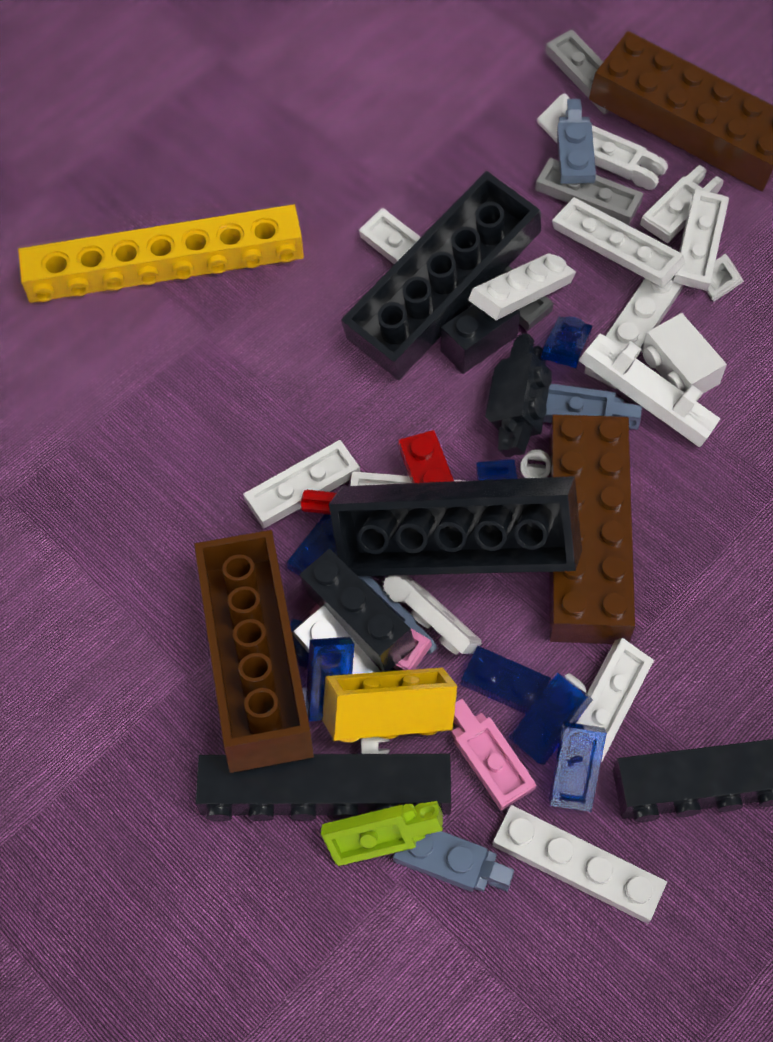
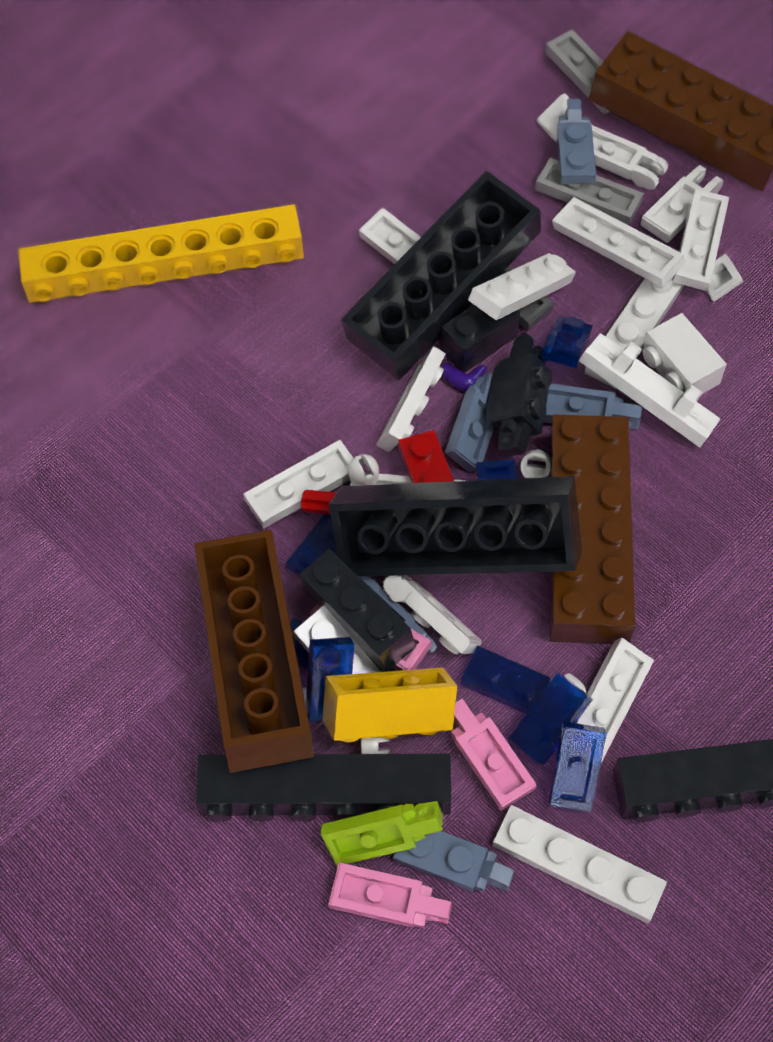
(357, 473): none -> white hinge
(386, 897): none -> bright pink hinge
(412, 400): none -> white plate
(460, 379): none -> dark purple animal
(472, 429): none -> sand blue hinge

